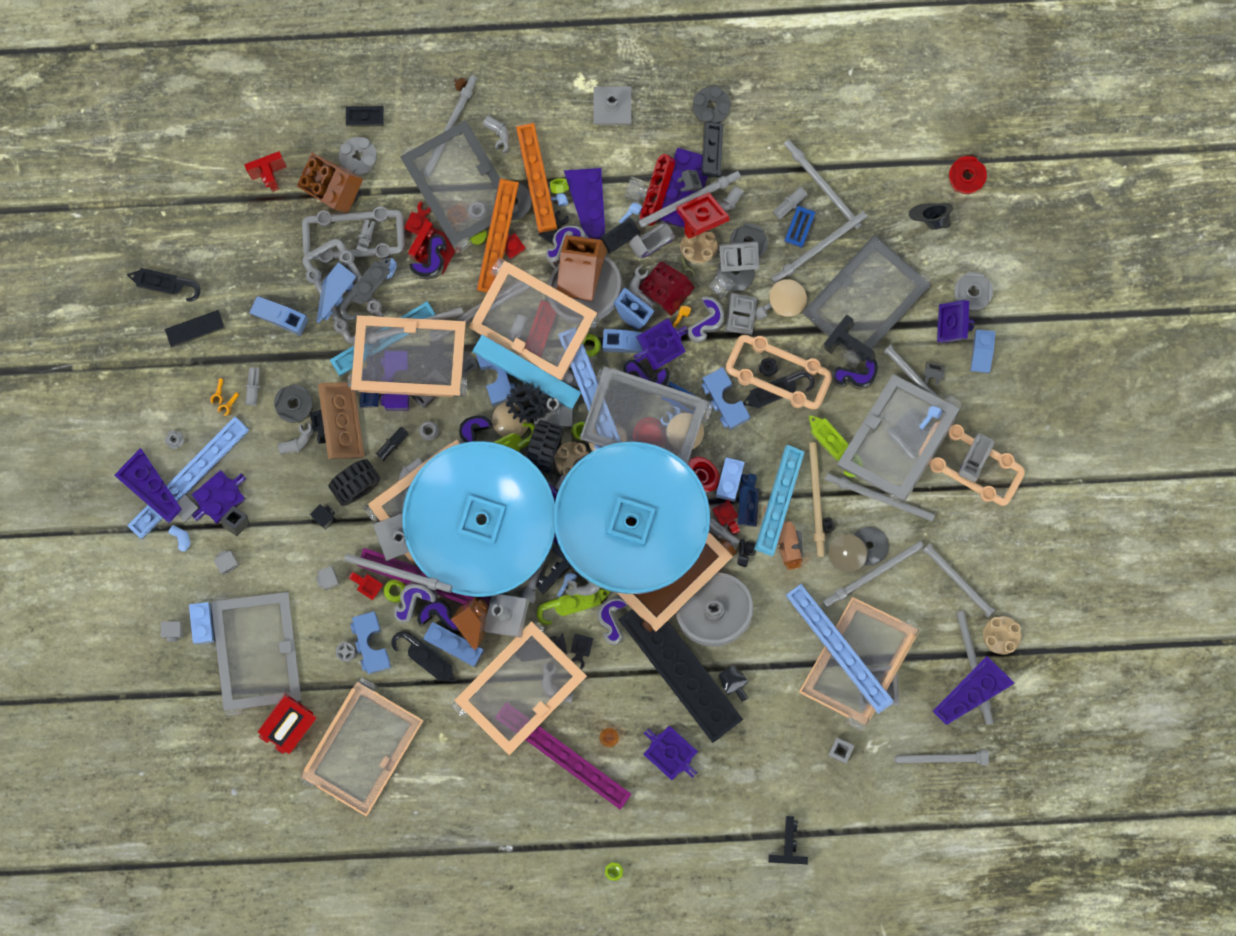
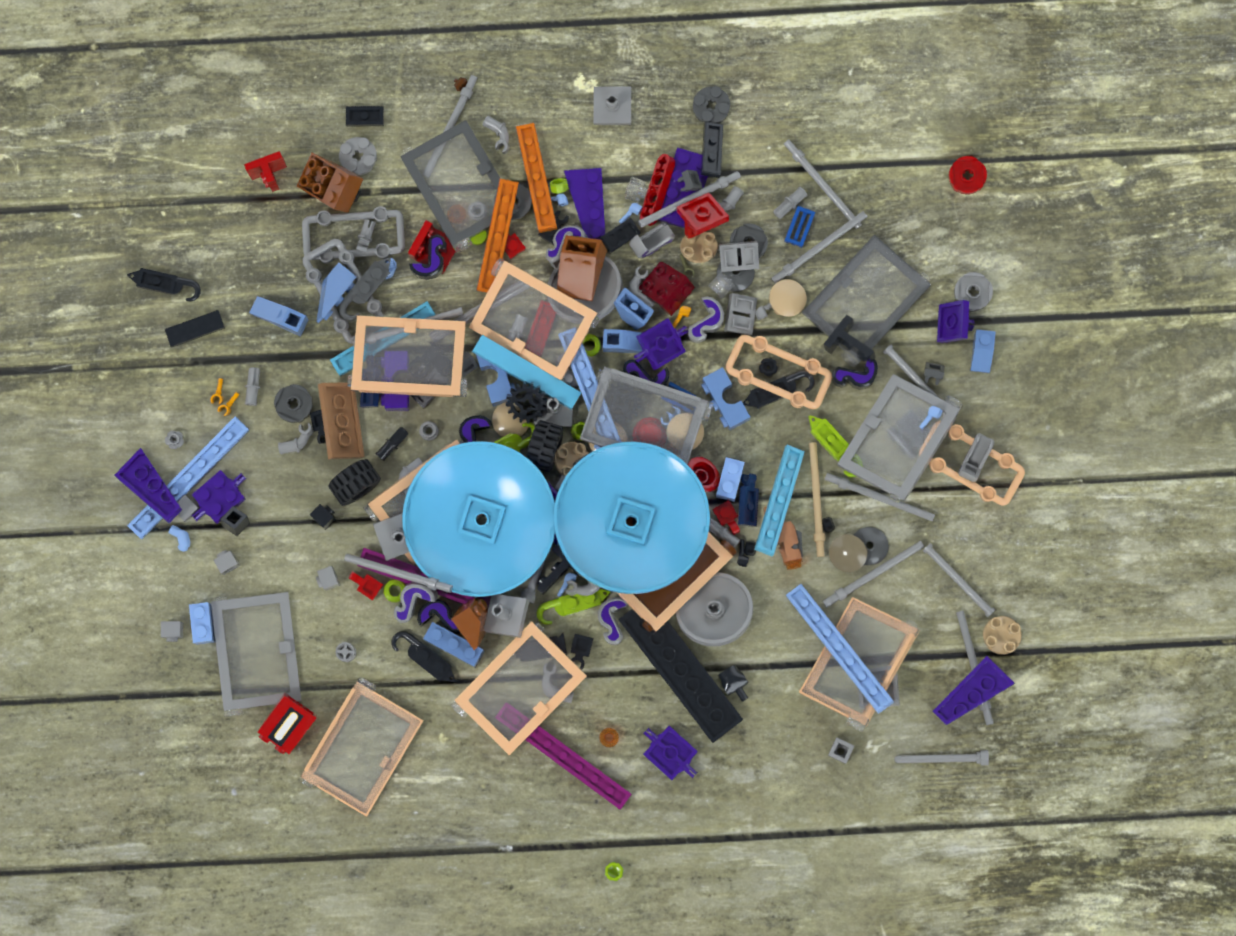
(365, 627): medium blue arch -> none
(417, 220): red plate -> none
(789, 846): black bracket -> none
(934, 215): black piece -> none

